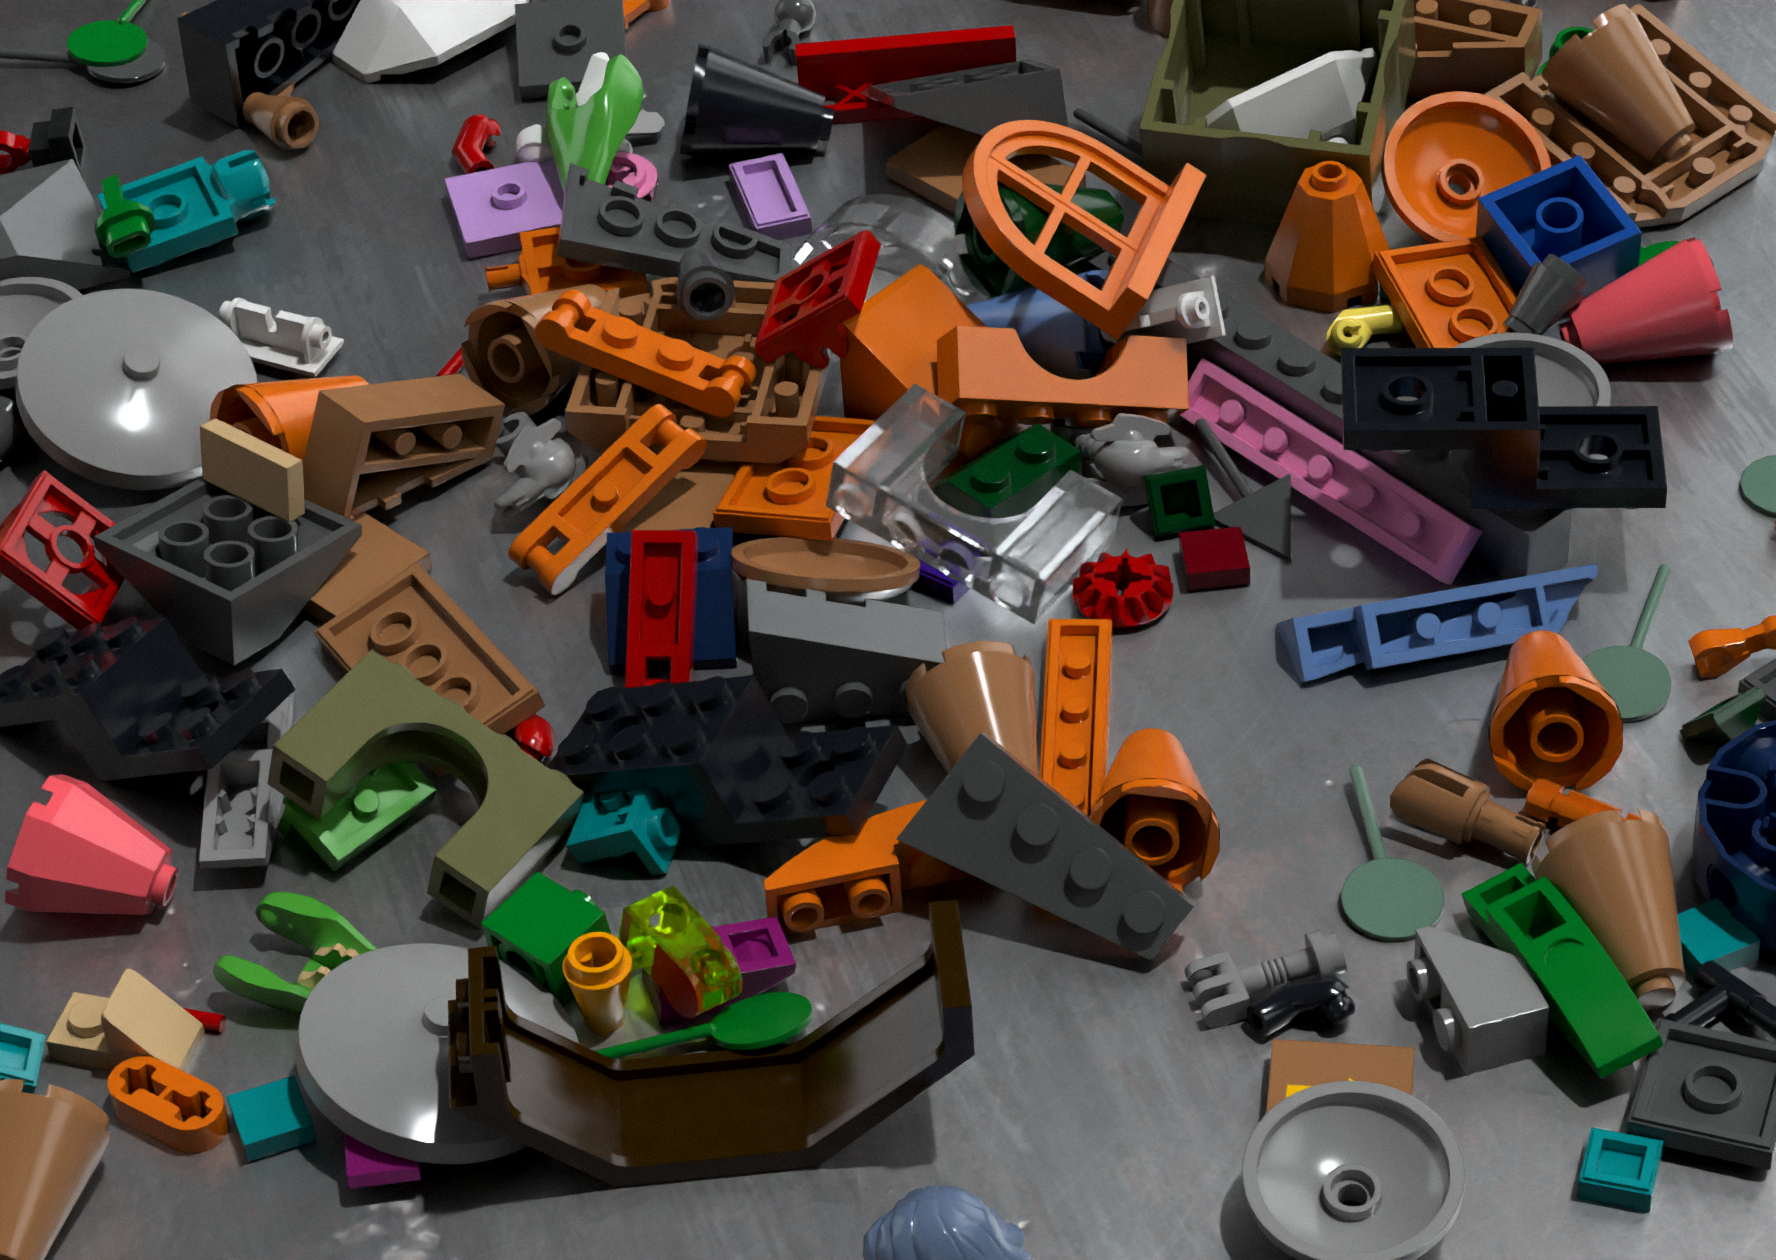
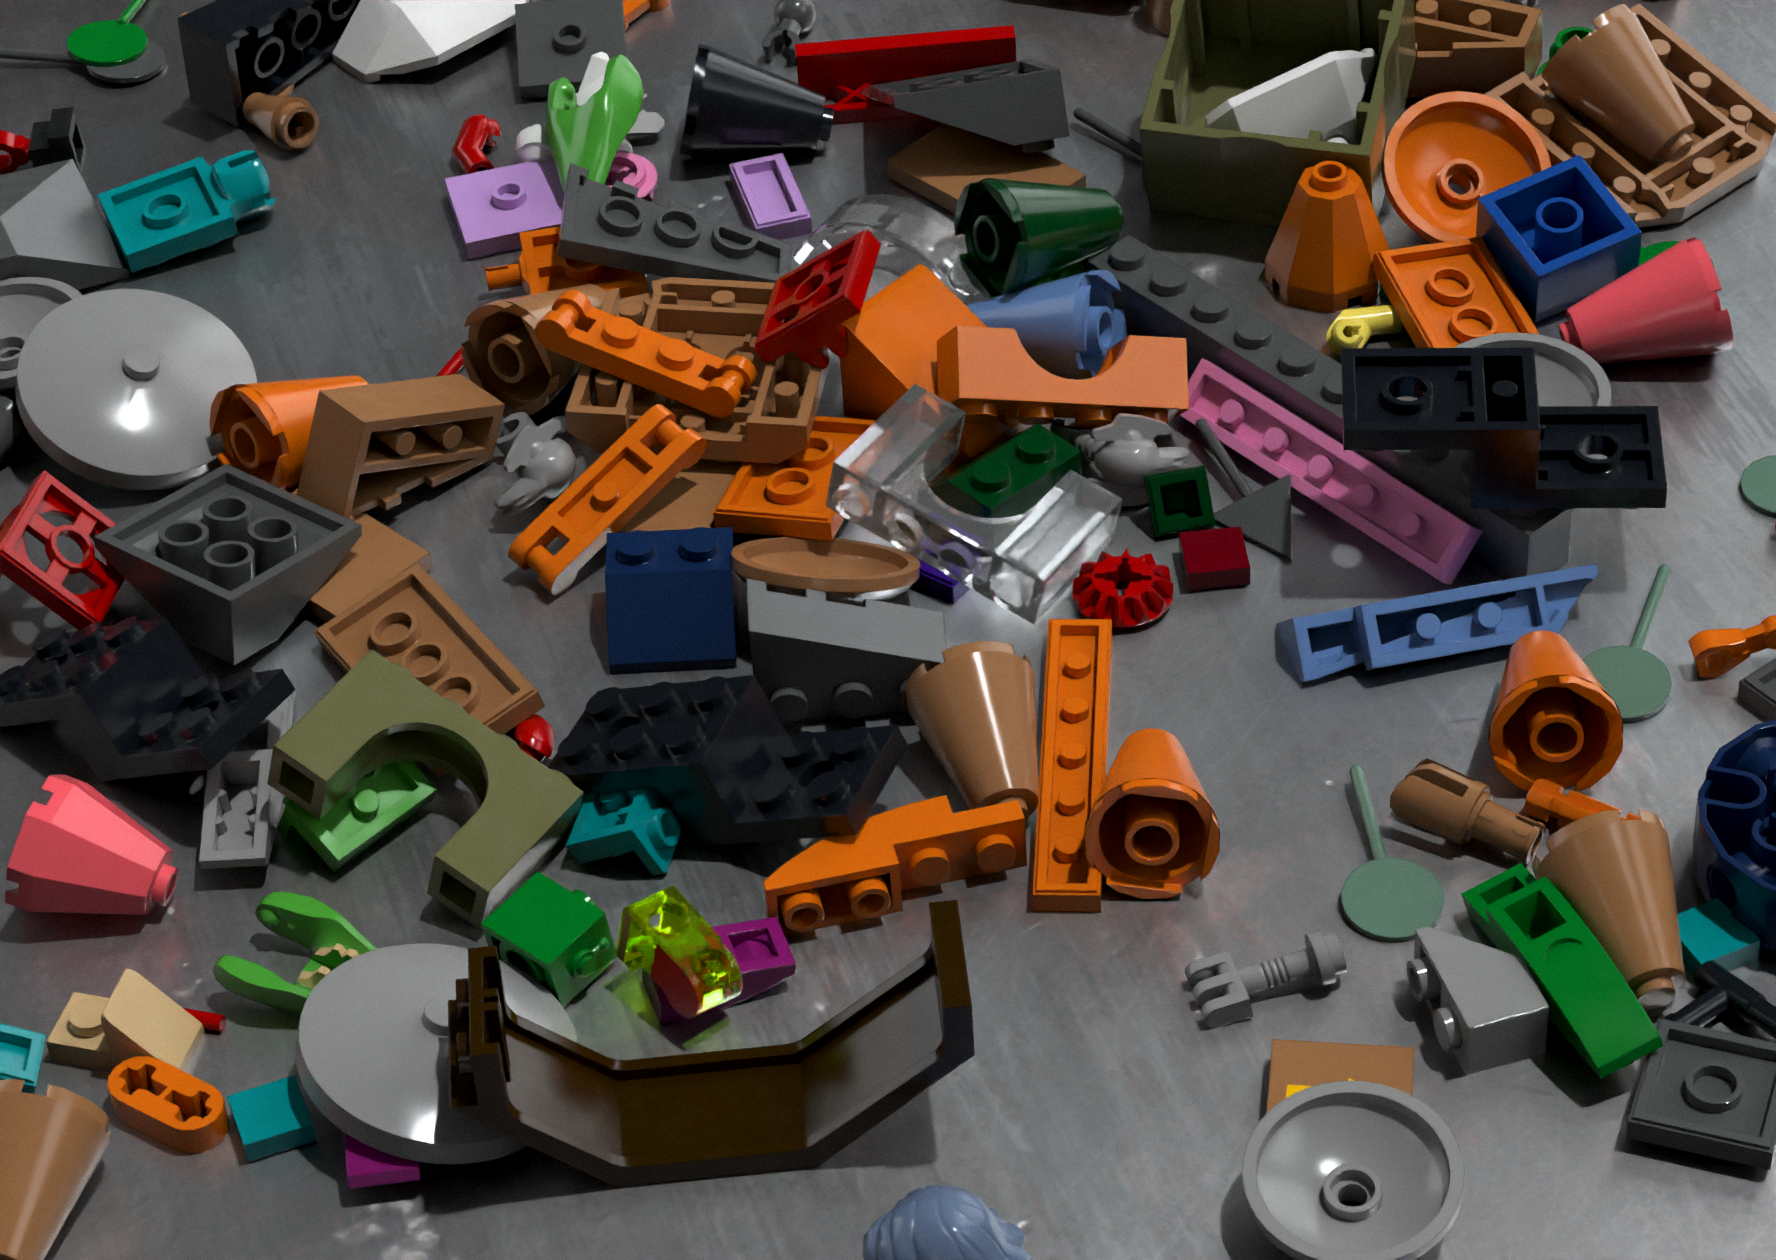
(125, 223): green piece -> none
(252, 469): tan tile -> none
(287, 343): white hinge -> none
(599, 979): light orange cone -> none
(661, 605): red plate -> none
(703, 286): dark grey cone -> none
(741, 1026): green piece -> none
(1035, 844): dark grey wing -> none
(1138, 255): orange window -> none
(1179, 311): white hinge -> none
(1297, 999): black arm -> none
(1545, 296): dark grey cone -> none
(1620, 1169): teal tile -> none
(1725, 719): dark green slope -> none

